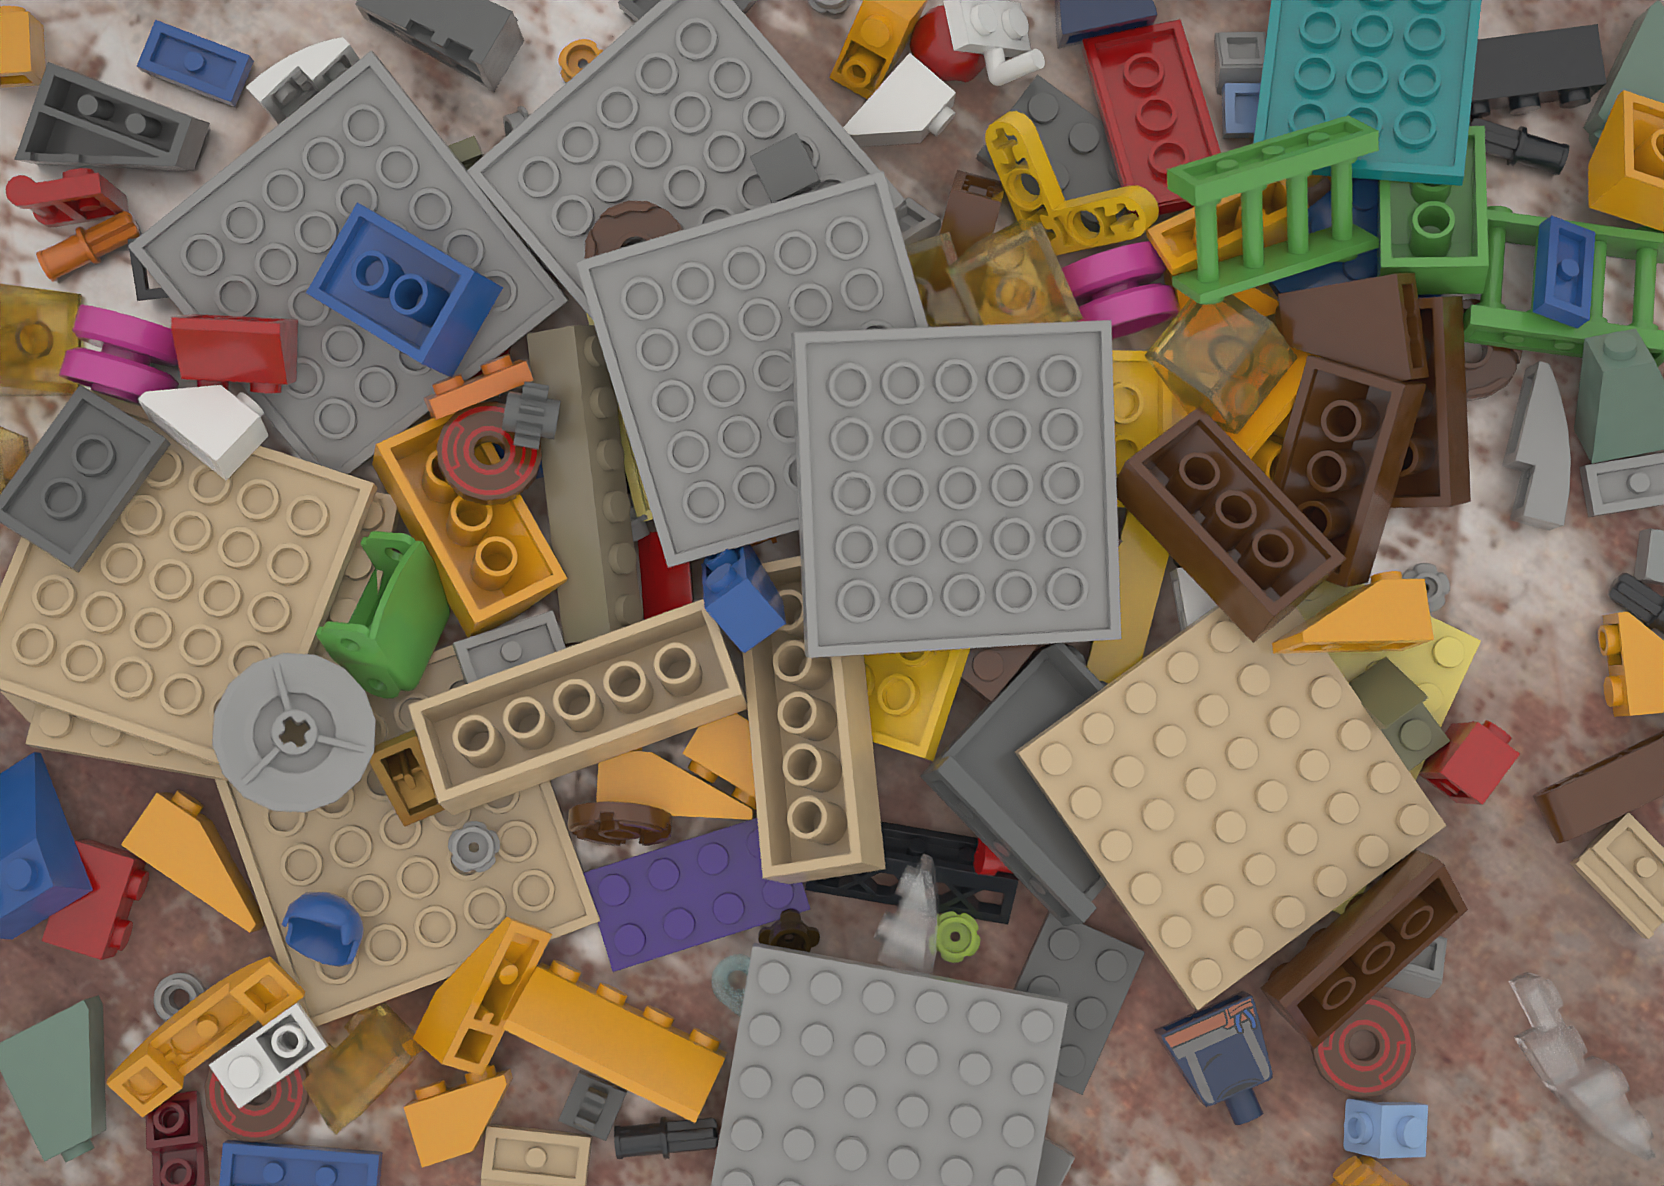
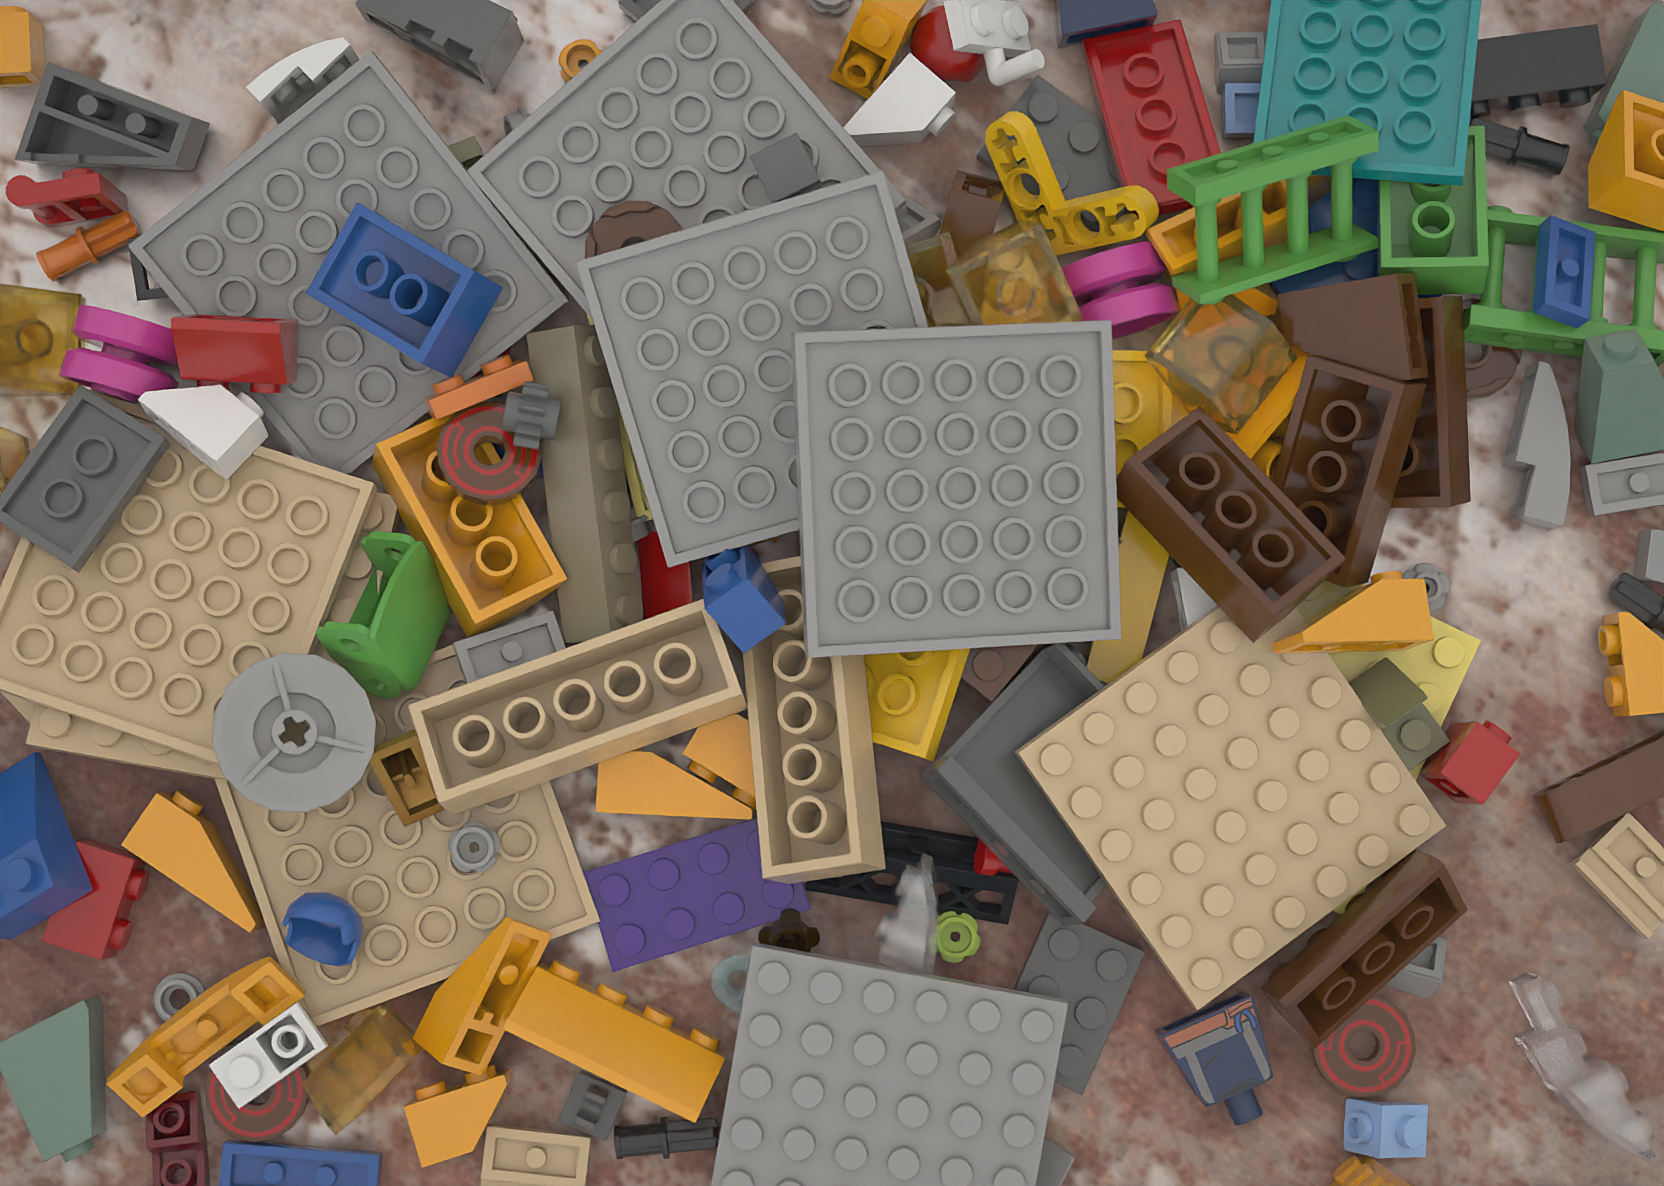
(195, 63): blue plate -> none
(619, 821): reddish brown tile -> none

